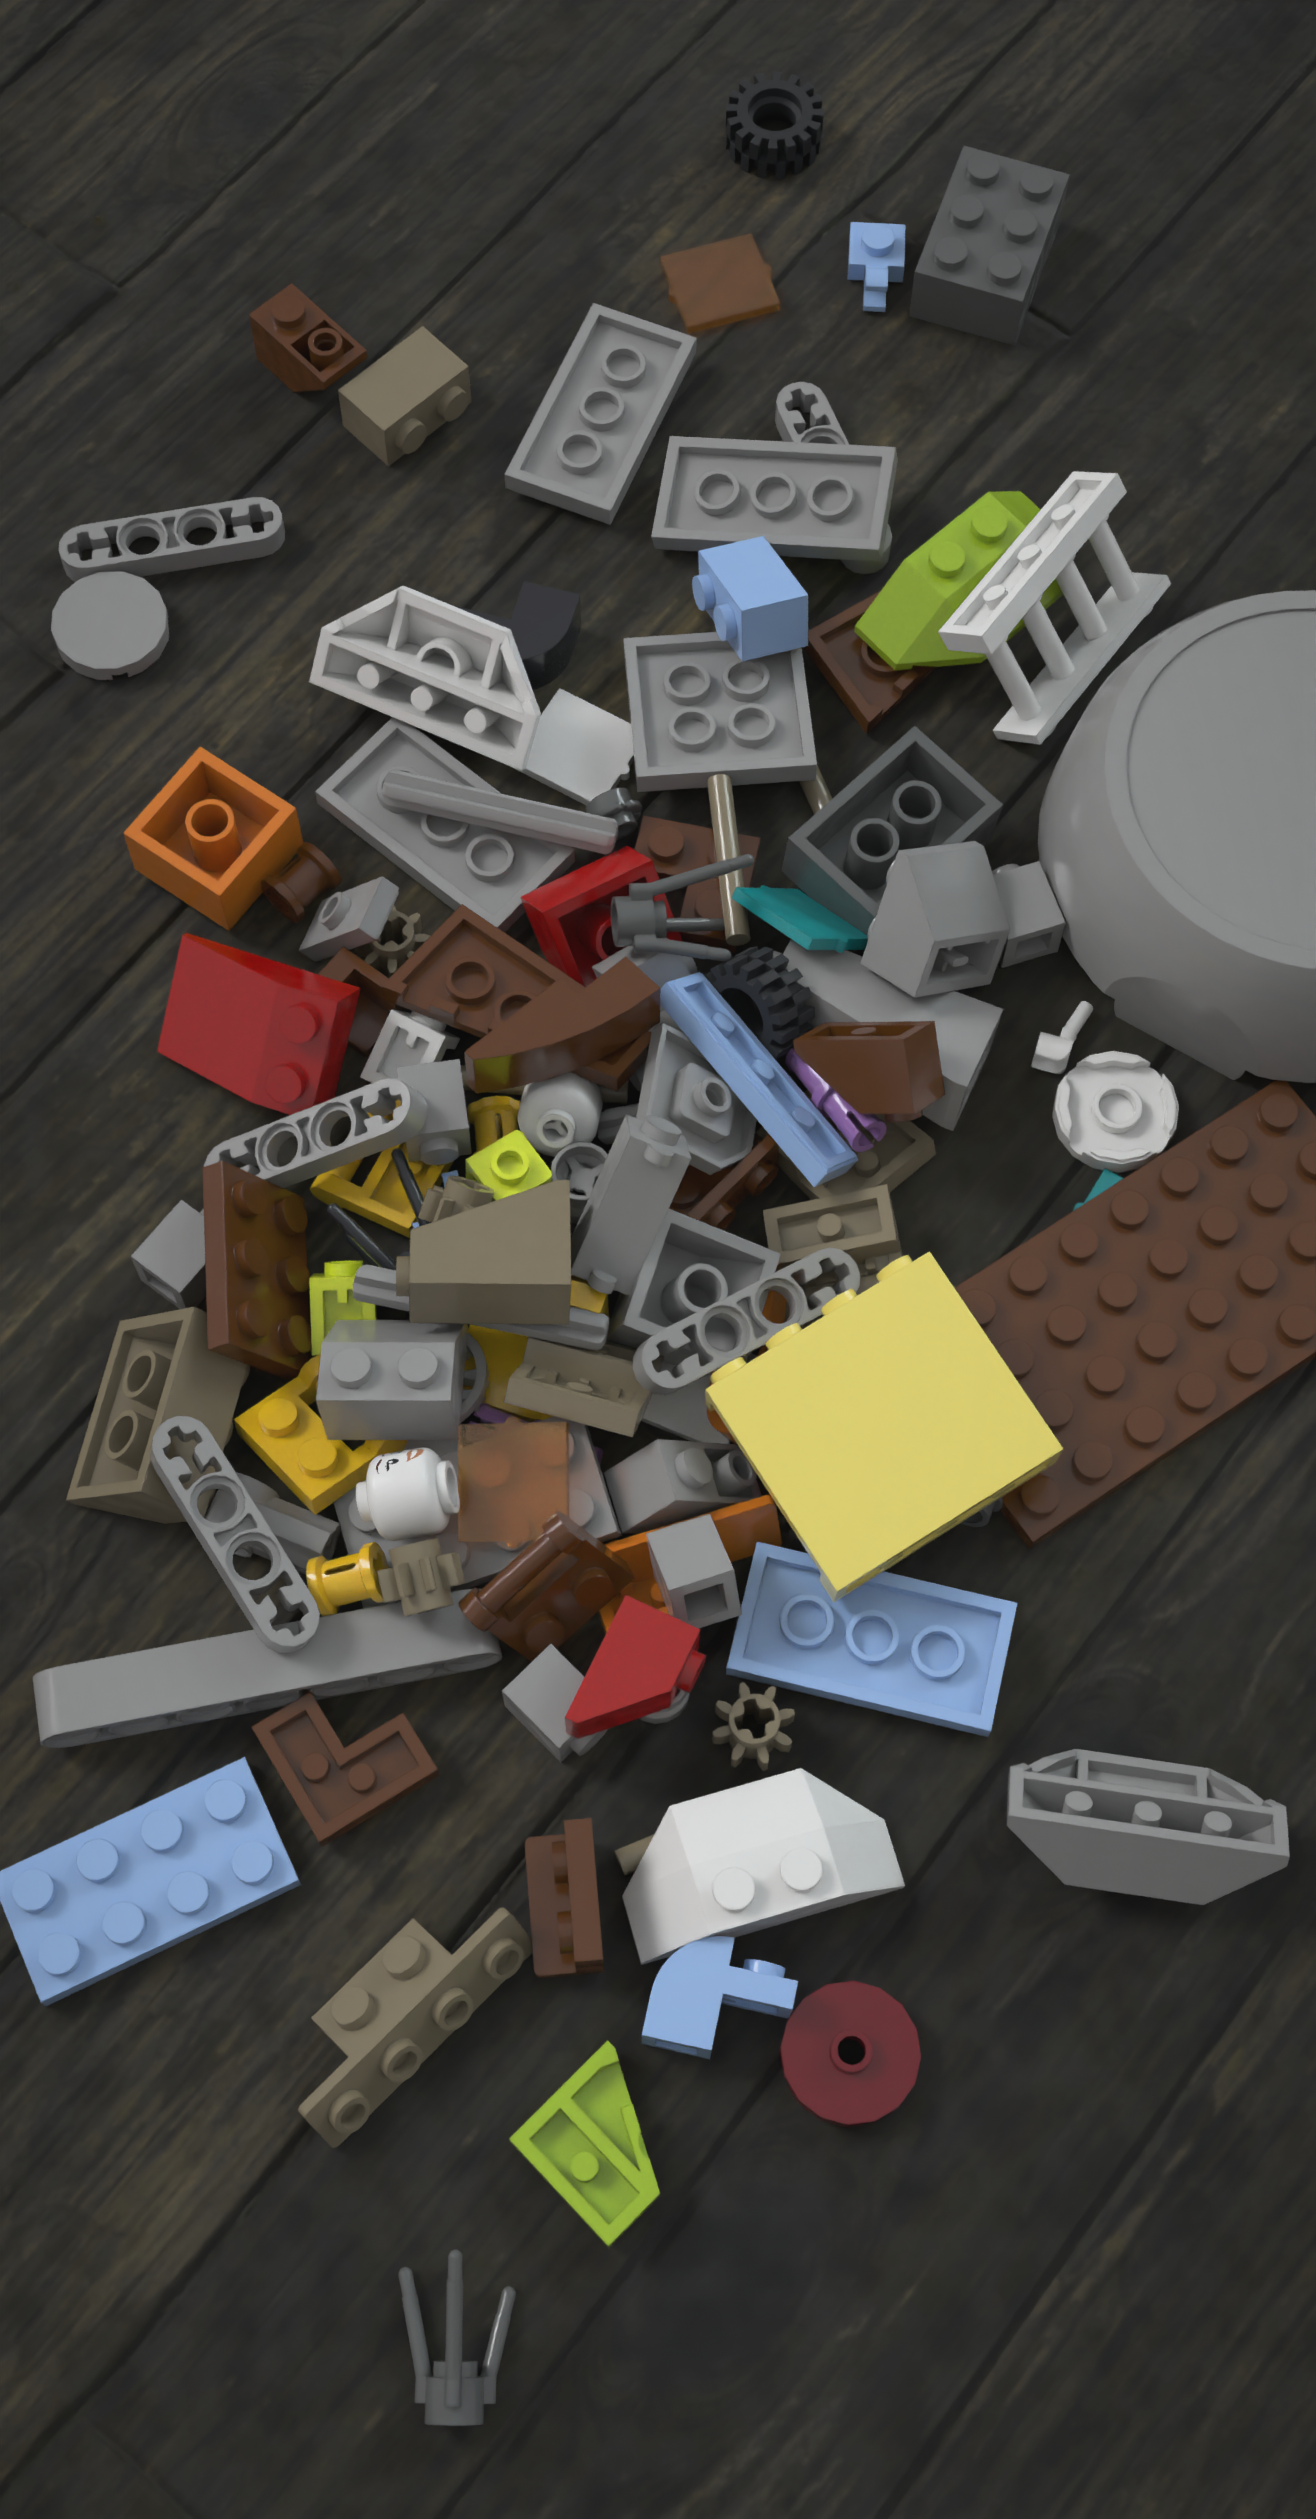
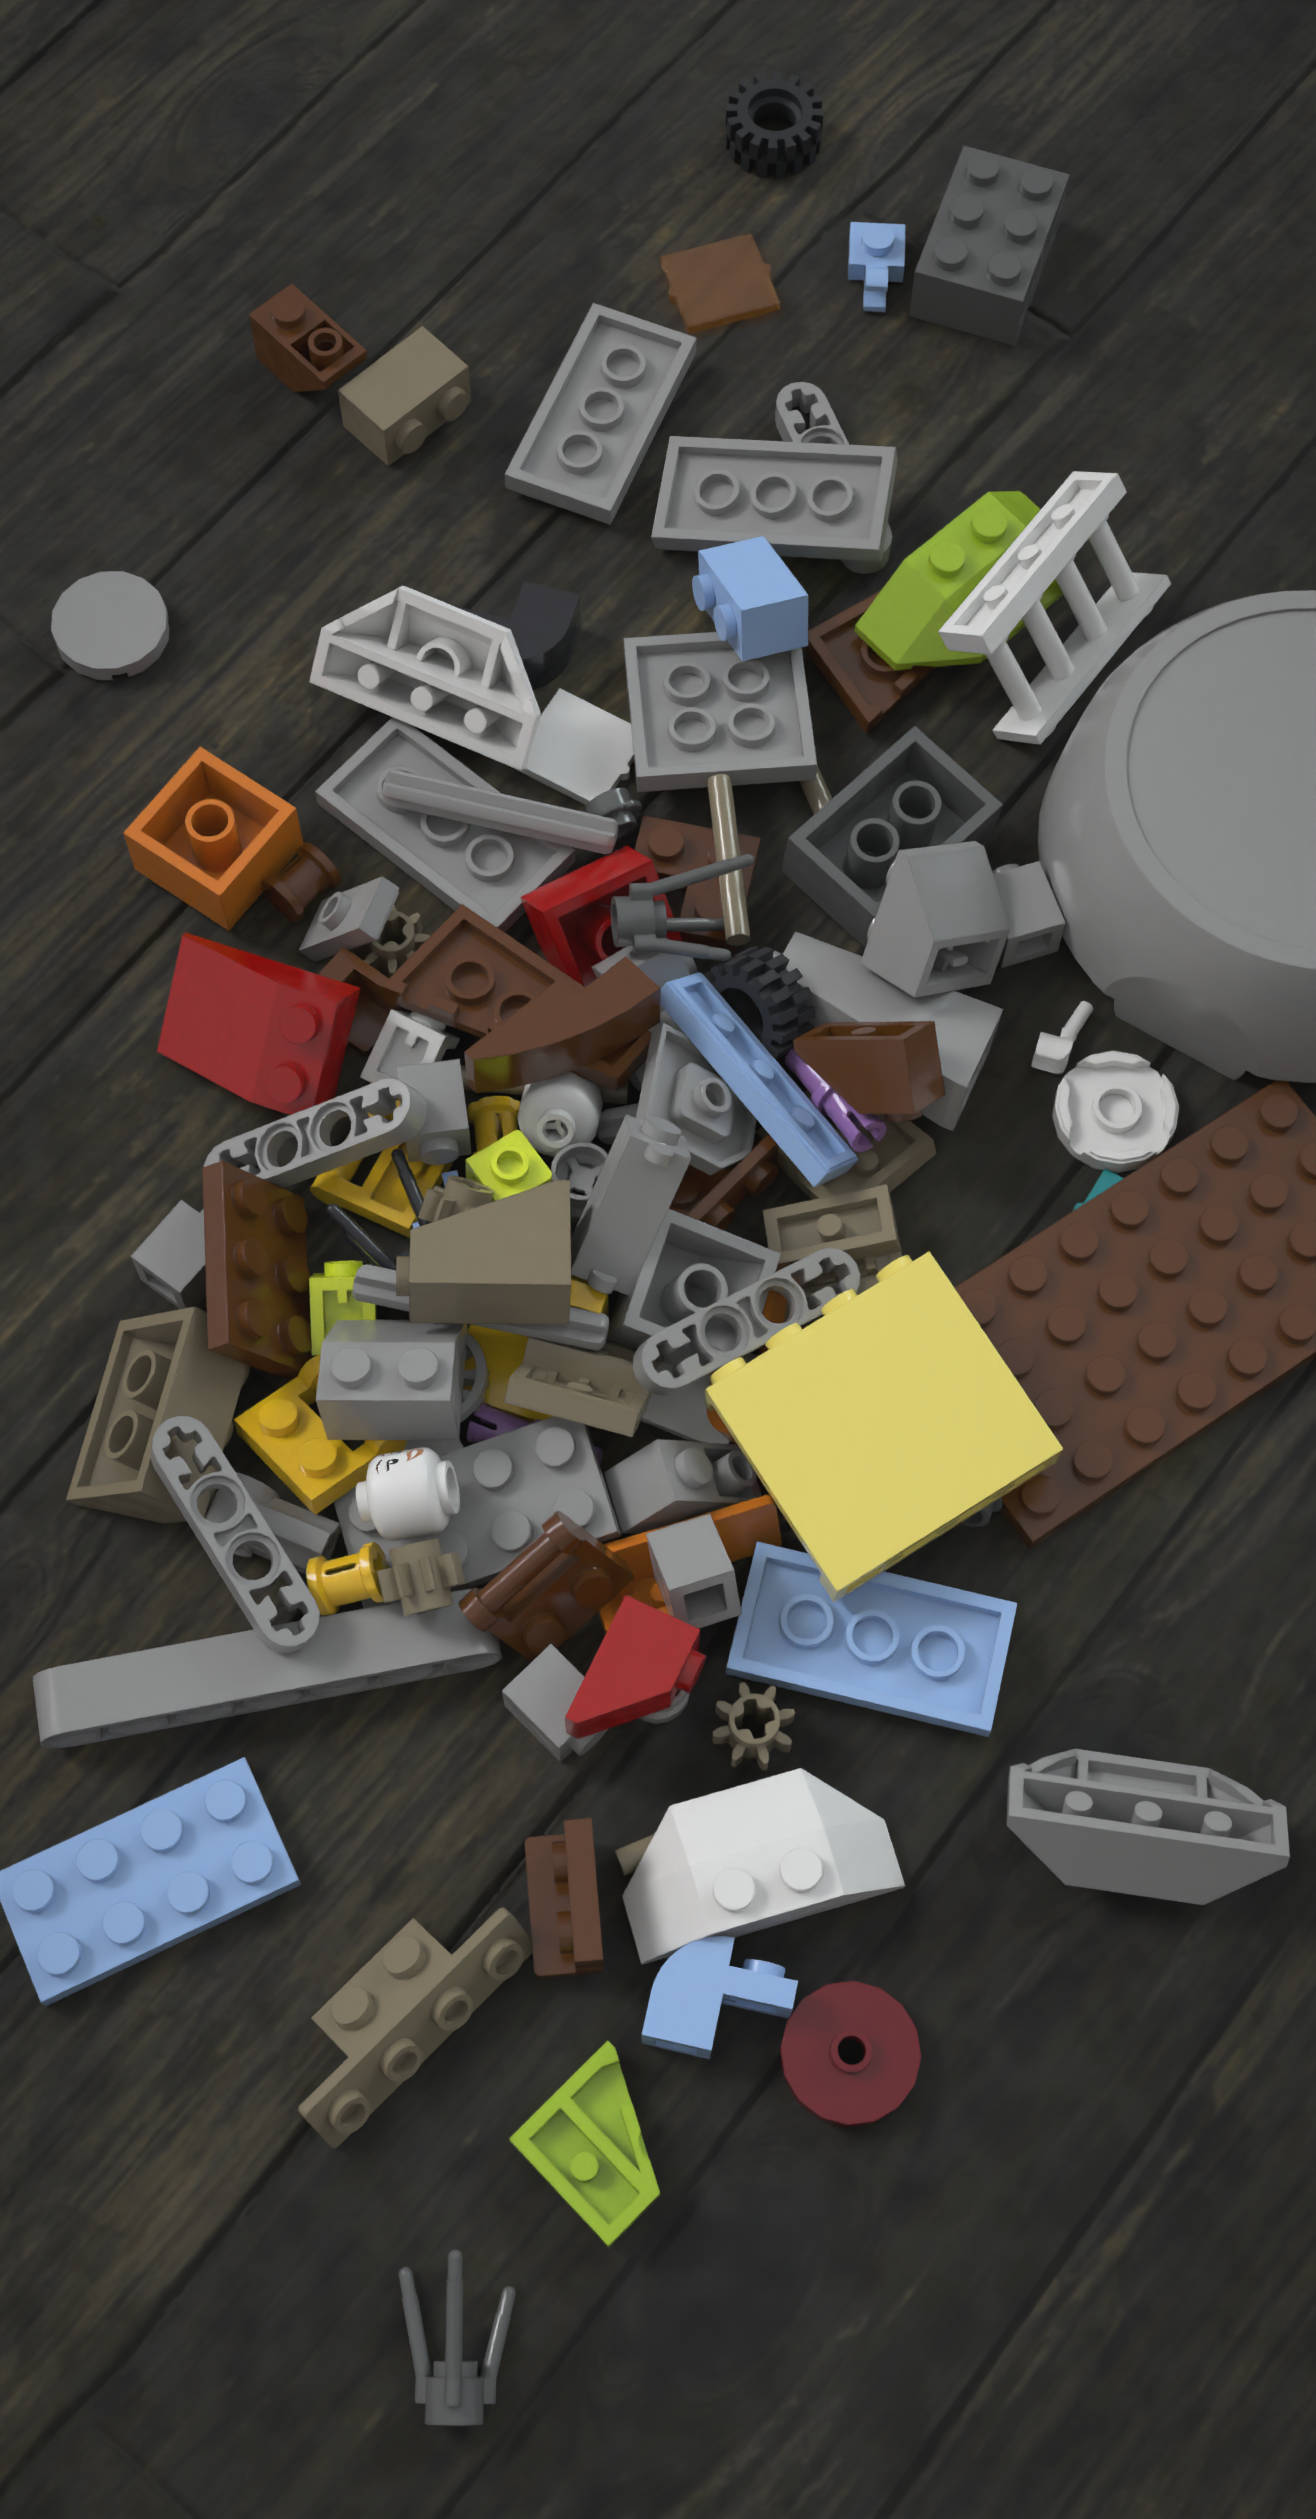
(171, 530): light grey beam -> none
(339, 1784): reddish brown plate -> none
(511, 1479): clear orange piece -> none
(801, 918): teal piece -> none

